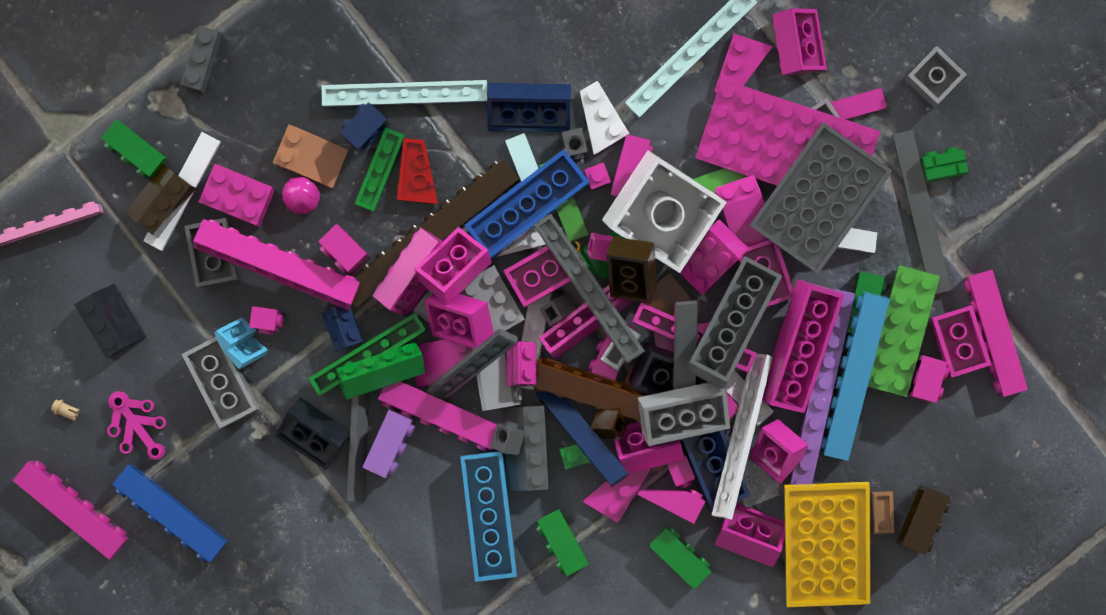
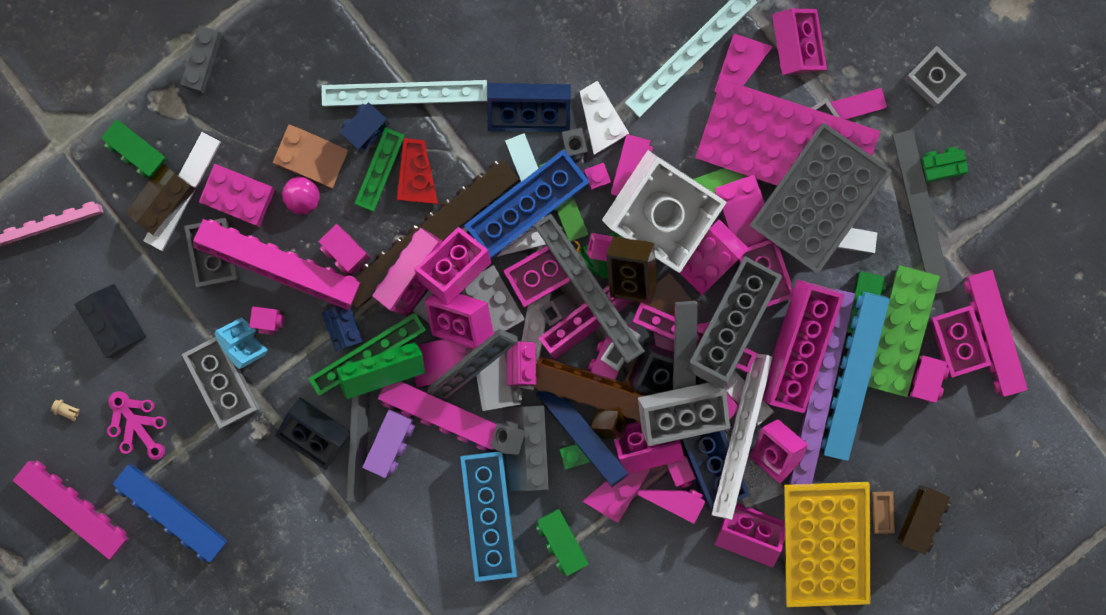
(680, 557): green brick -> none

